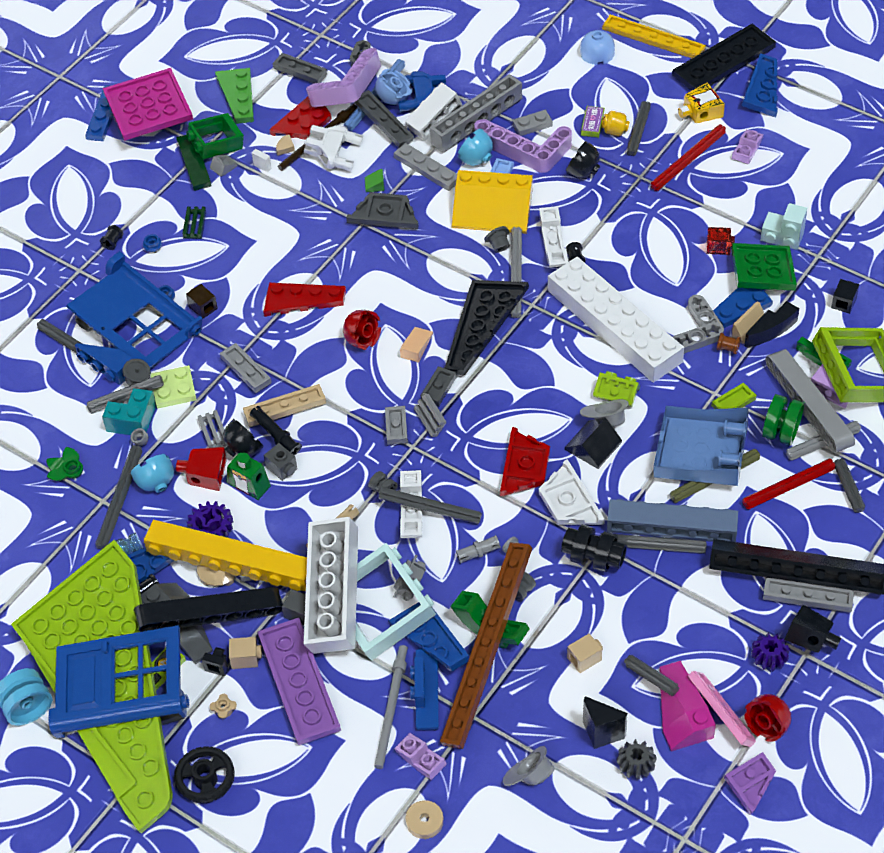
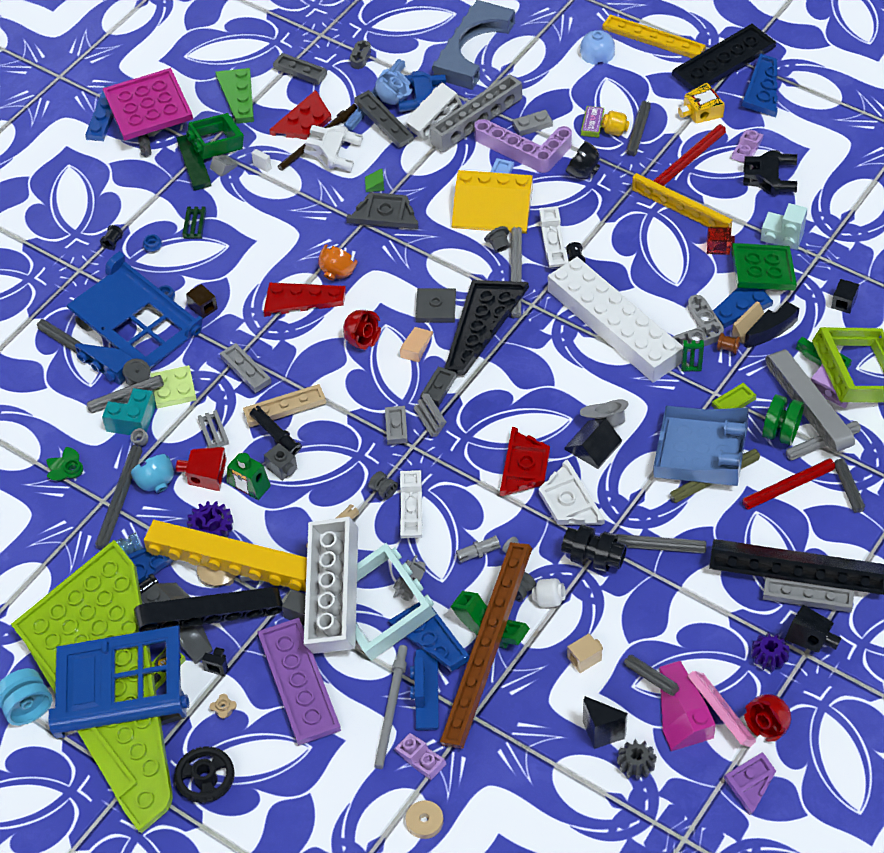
(144, 145): none -> dark grey axle
(240, 440): black cylinder -> none
(244, 652): tan brick -> none
(285, 145): tan tile -> none
(336, 263): none -> orange cylinder
(351, 86): lavender beam -> none
(426, 166): light grey plate -> none
(430, 505): dark grey axle -> none
(436, 305): none -> dark grey plate
(476, 149): medium azure cylinder -> none
(481, 19): none -> sand blue arch
(530, 770): light grey piece -> none
(549, 592): none -> white head
(611, 387): lime bracket -> none
(671, 521): sand blue brick -> none
(679, 203): none -> yellow tile
(693, 345): none -> green tile
(764, 172): none -> black connector

